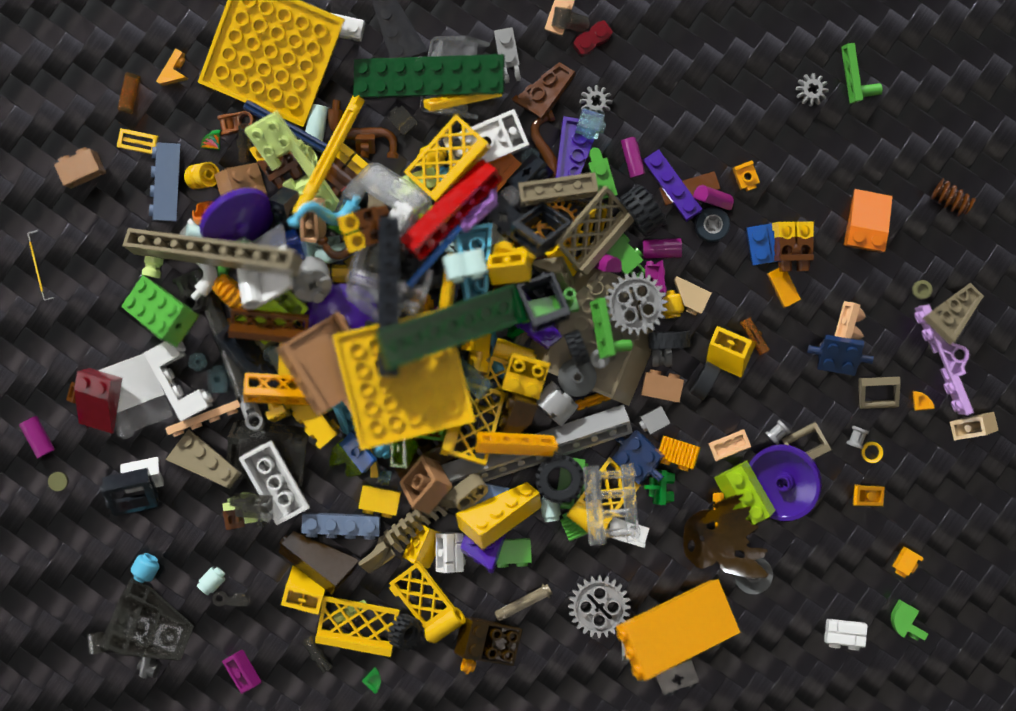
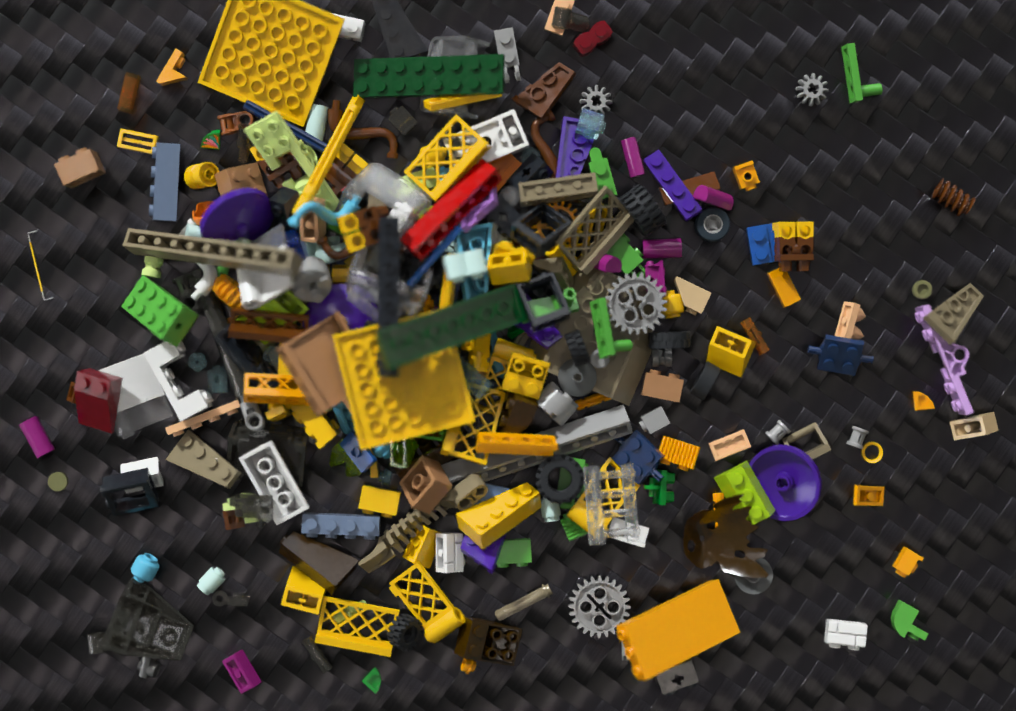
(365, 144): reddish brown tile -> none
(863, 382): dark tan tile -> none
(868, 221): orange slope -> none

